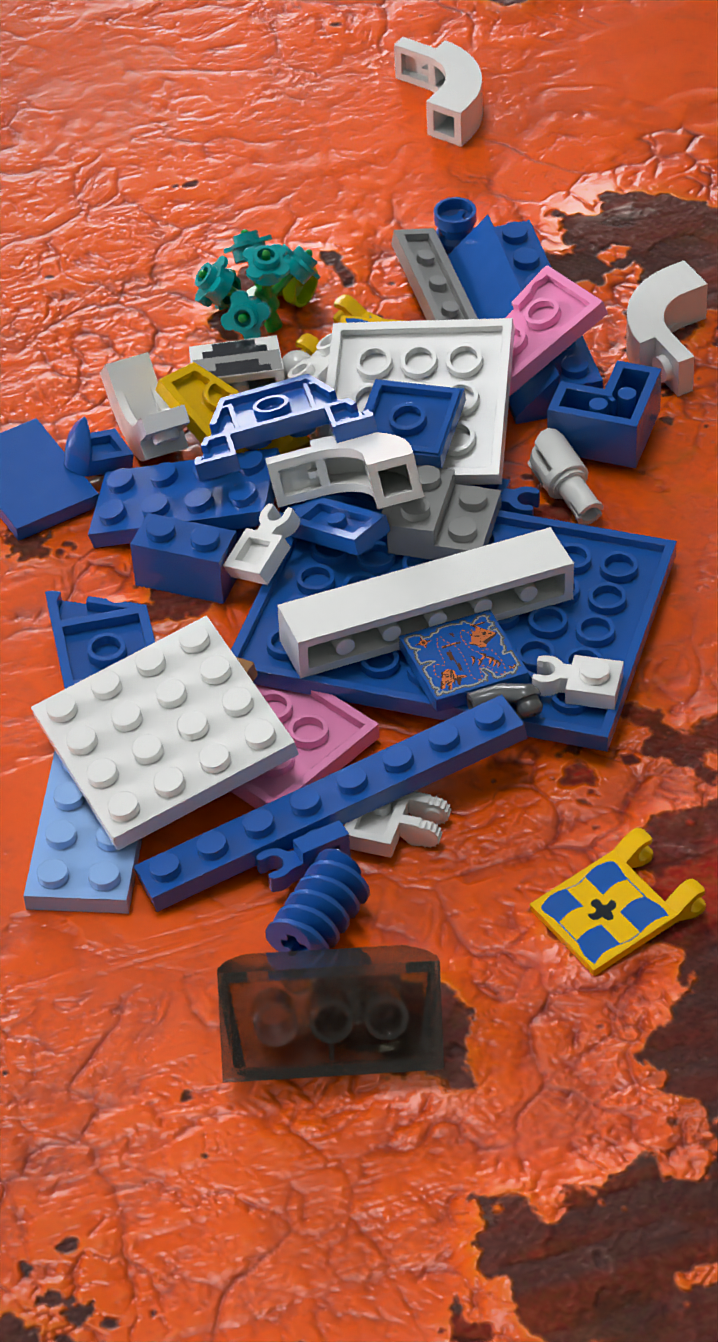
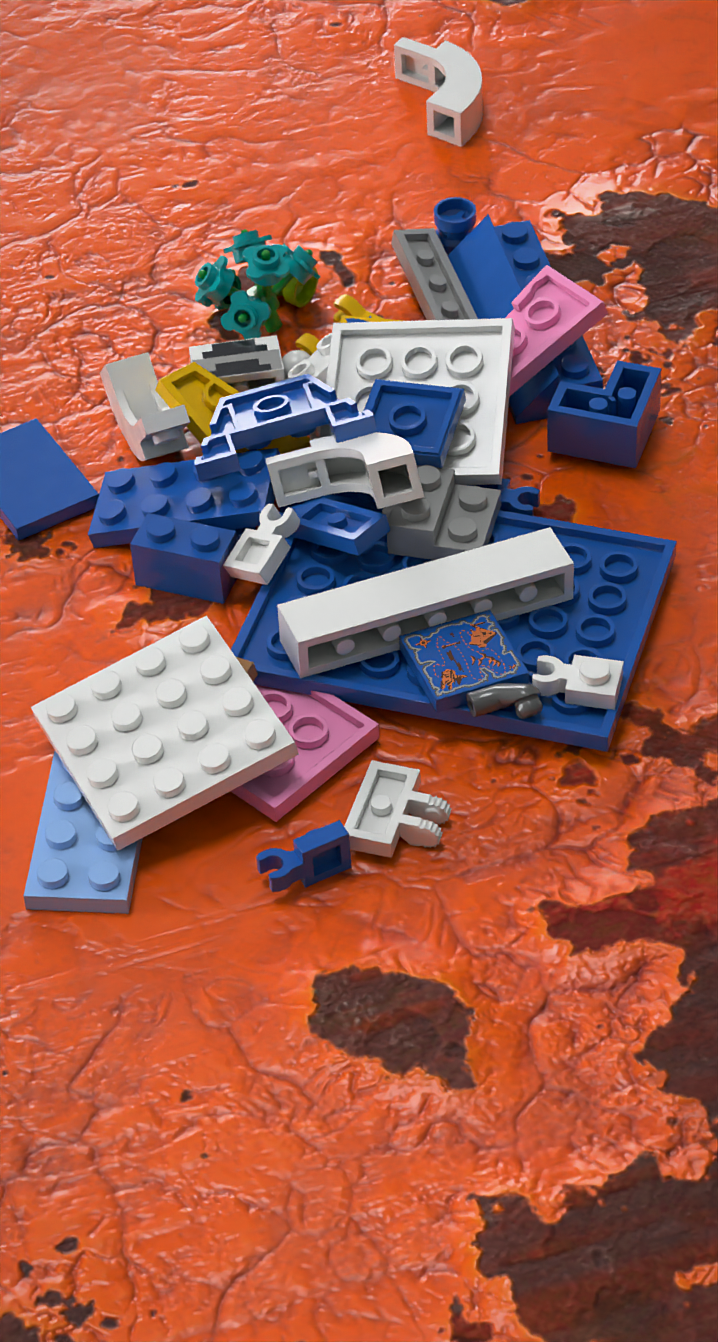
(95, 451): blue plate -> none
(95, 634): blue wing -> none
(320, 905): blue piece -> none
(330, 1013): clear smoke windscreen -> none
(336, 797): blue plate -> none
(564, 475): white arm -> none
(611, 908): yellow flag -> none
(656, 310): white arch -> none

